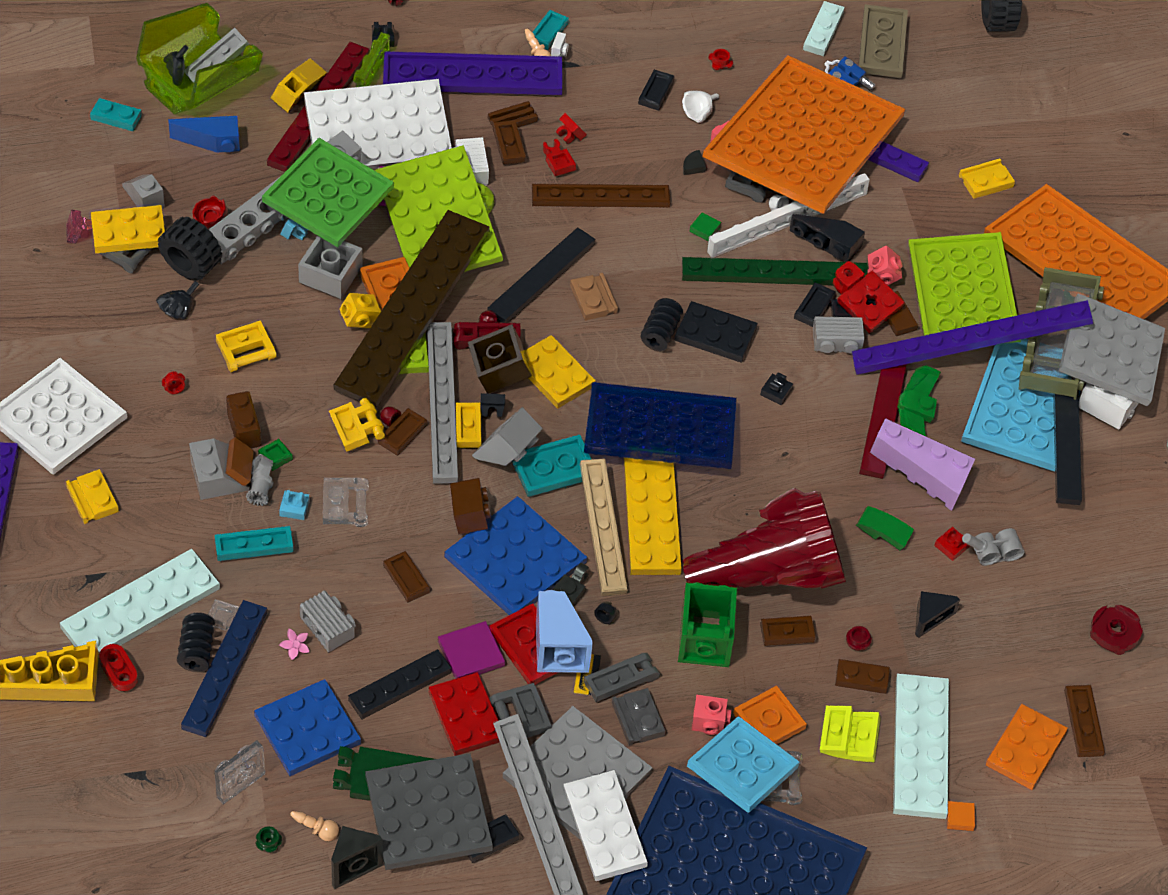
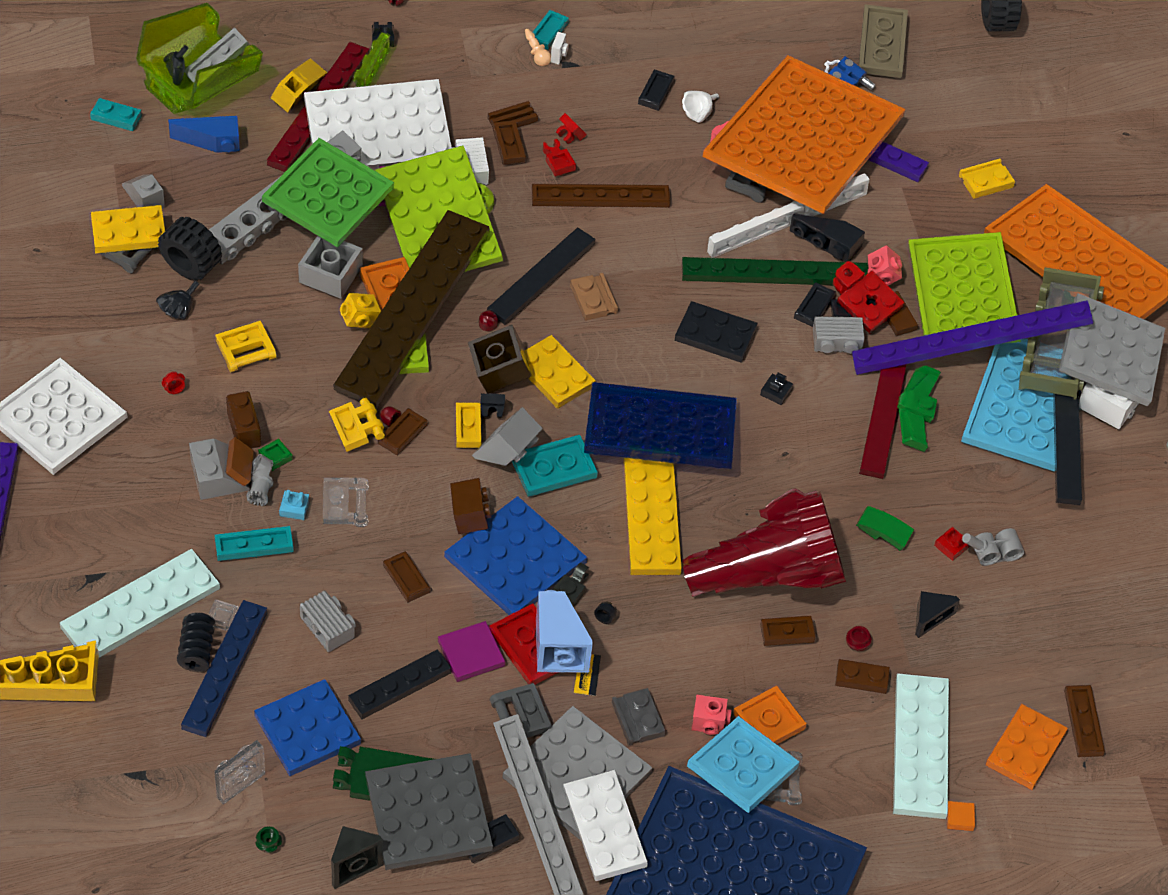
(77, 227): clear pink tile -> none
(92, 496): yellow plate -> none
(119, 669): red plate -> none
(210, 211): red hair -> none
(294, 643): bright pink plant -> none
(295, 229): medium azure tile -> none
(327, 830): light nougat bar -> none
(442, 403): light grey plate -> none
(465, 713): red plate -> none
(477, 72): dark purple plate -> none
(477, 330): dark red plate -> none
(603, 527): tan tile -> none
(621, 677): dark grey plate -> none
(661, 324): black piece -> none
(694, 163): pearl dark grey tile -> none
(703, 641): green container -> none
(705, 226): green tile -> none
(720, 59): red plate -> none
(778, 201): white hinge -> none
(823, 28): light aqua plate -> none
(850, 733): neon yellow slope -> none
(923, 461): lavender wedge -> none
(1108, 638): dark red plate -> none

